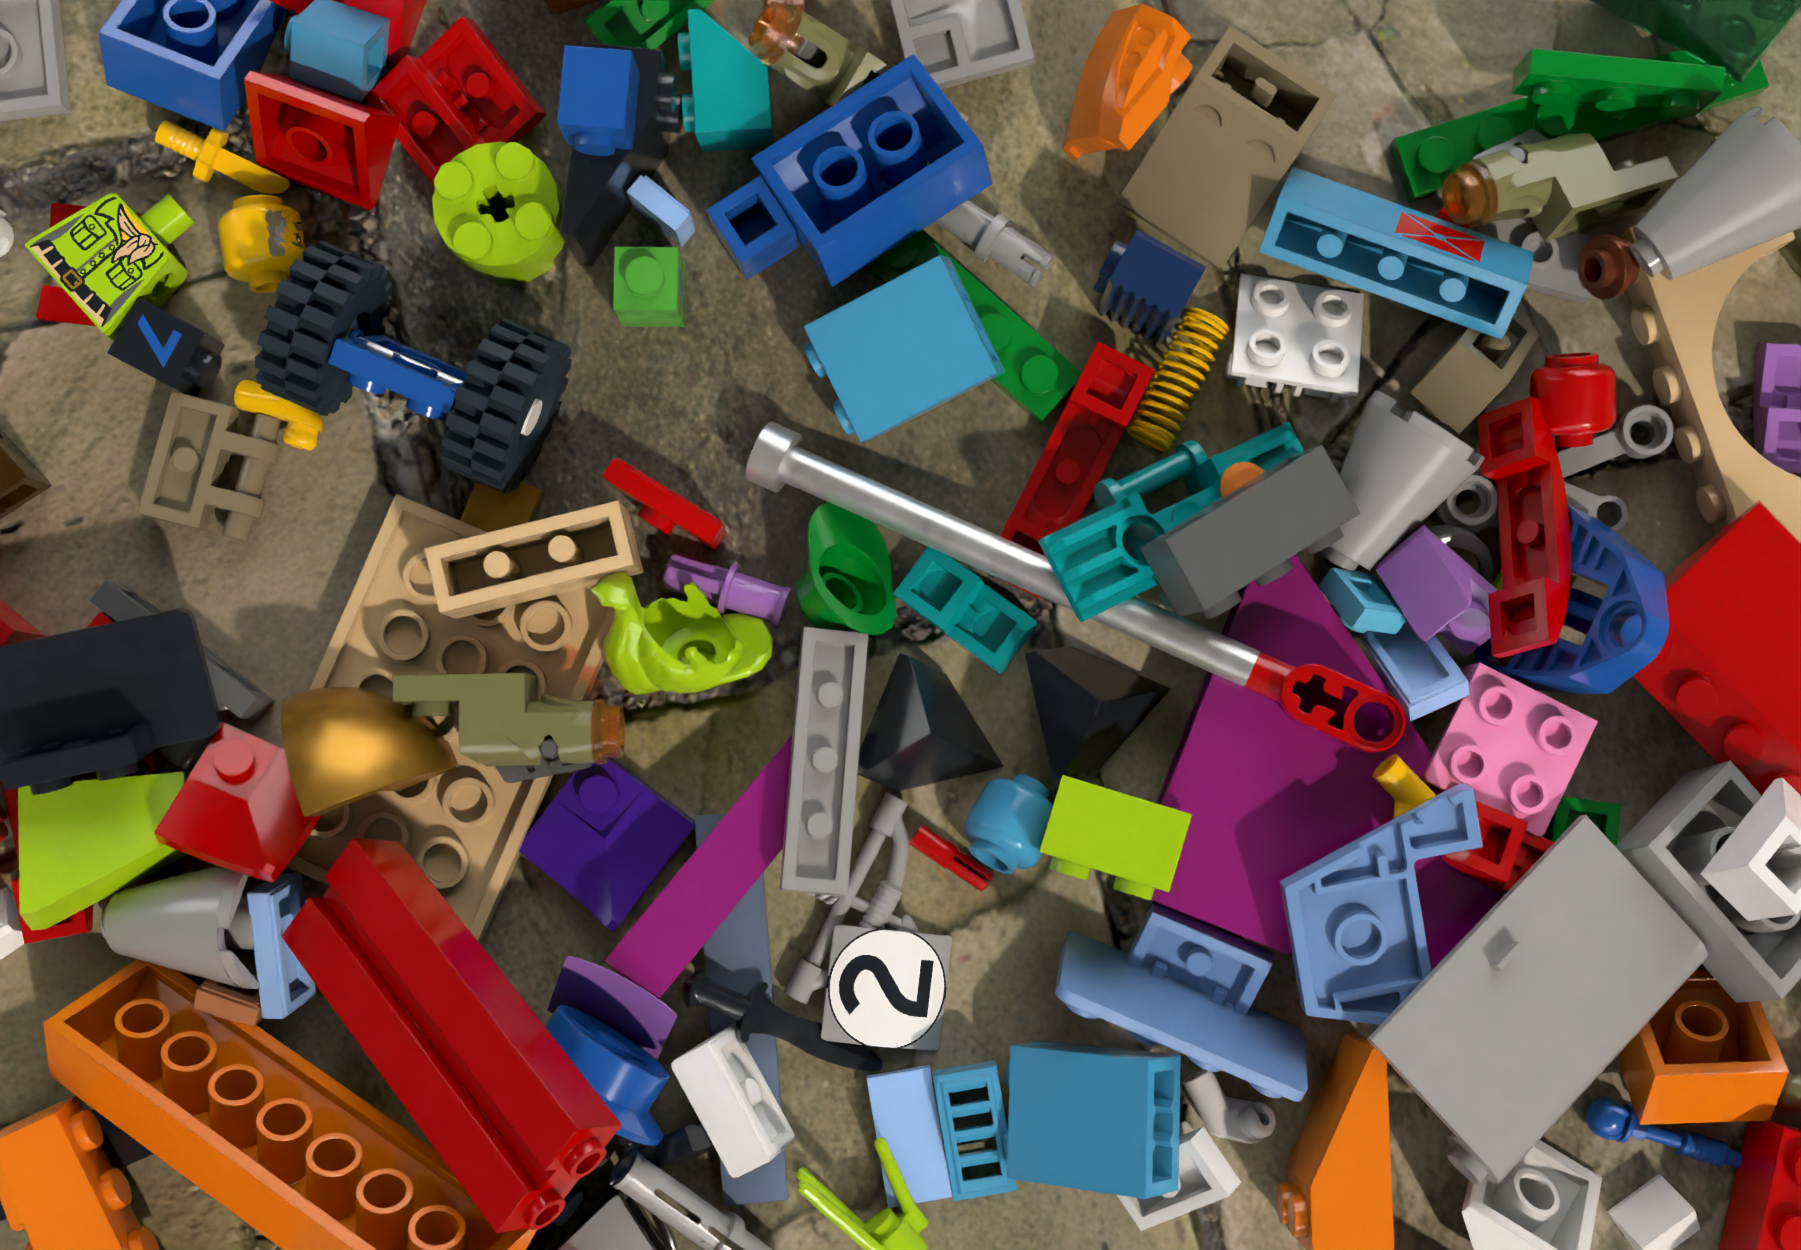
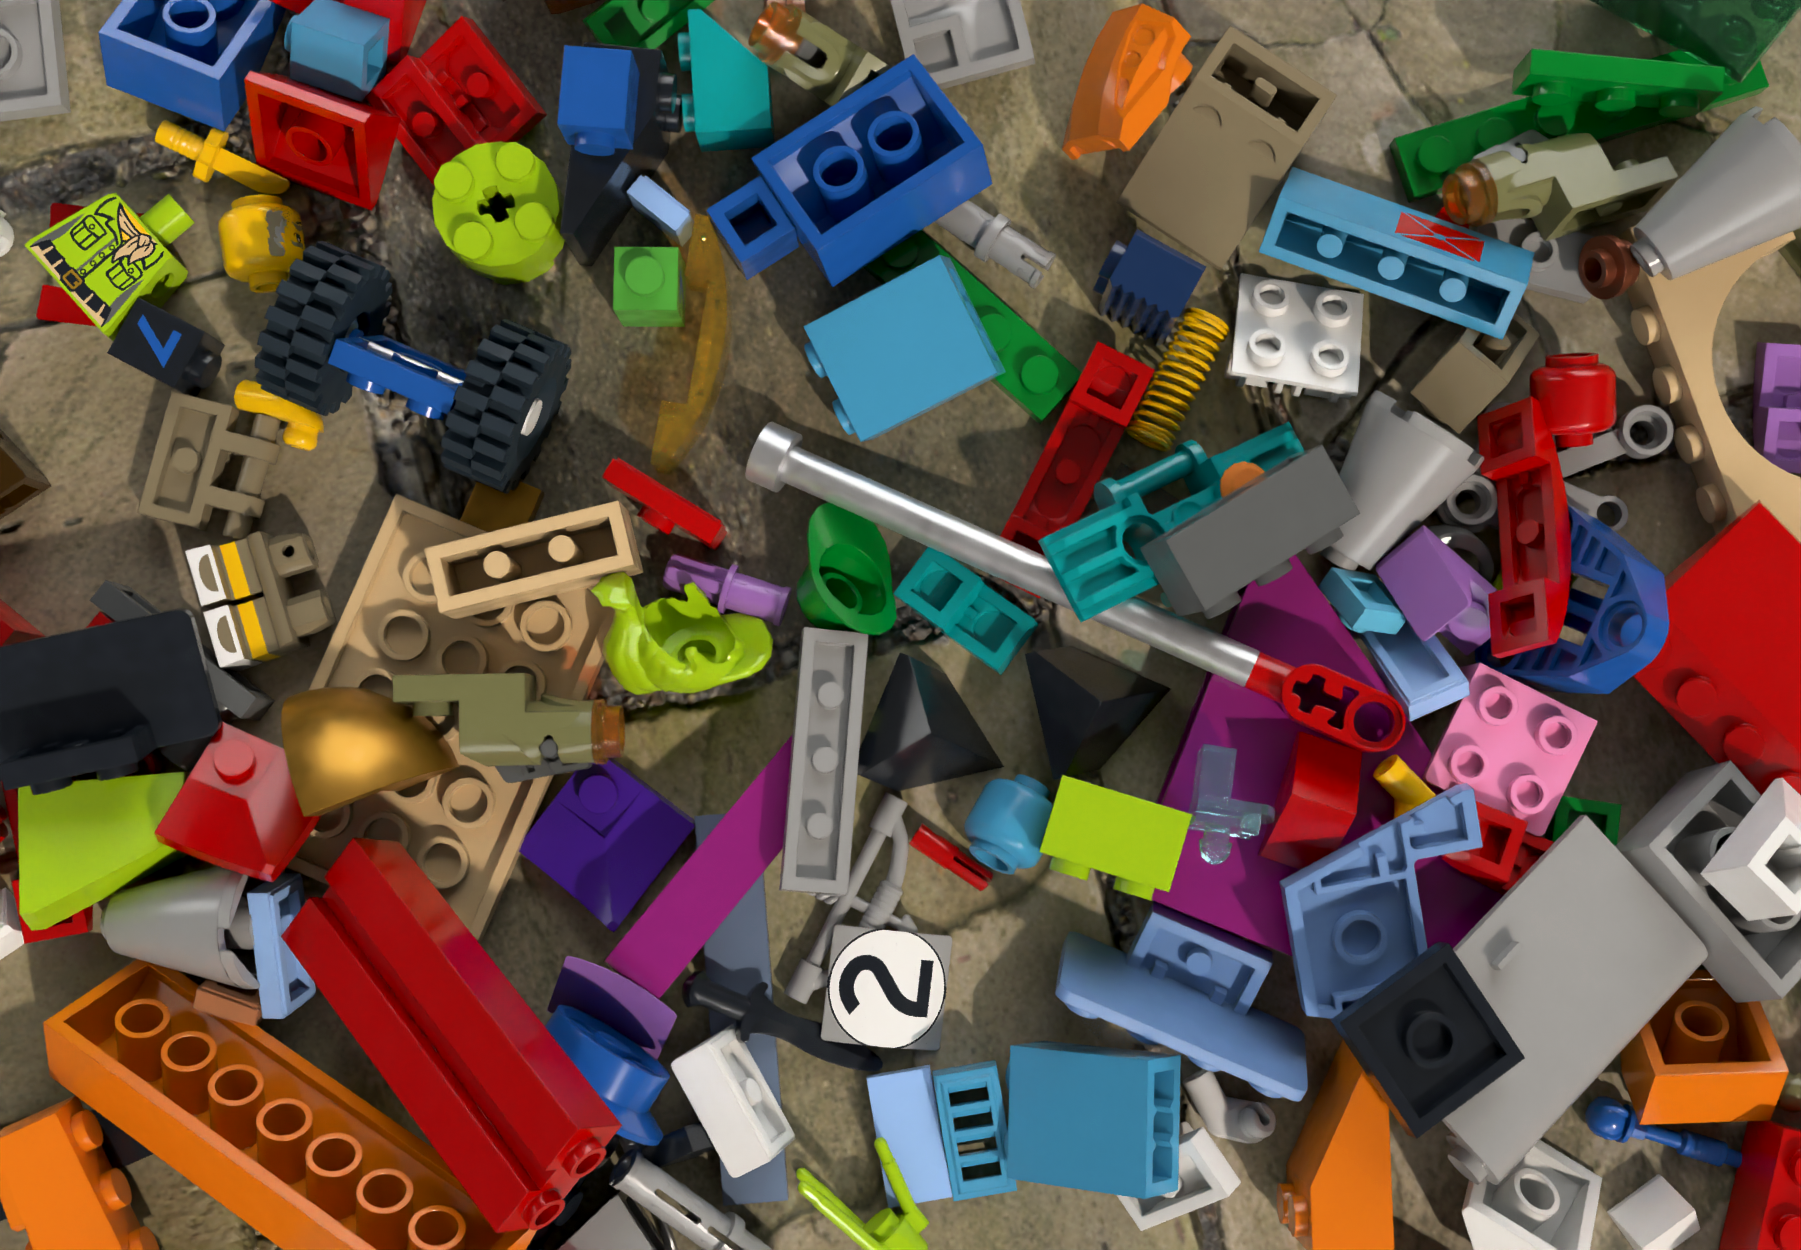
(254, 598): none -> dark tan hips
(680, 423): none -> clear yellow slope
(1215, 810): none -> clear light blue piece
(1313, 802): none -> red slope
(1427, 1039): none -> black plate

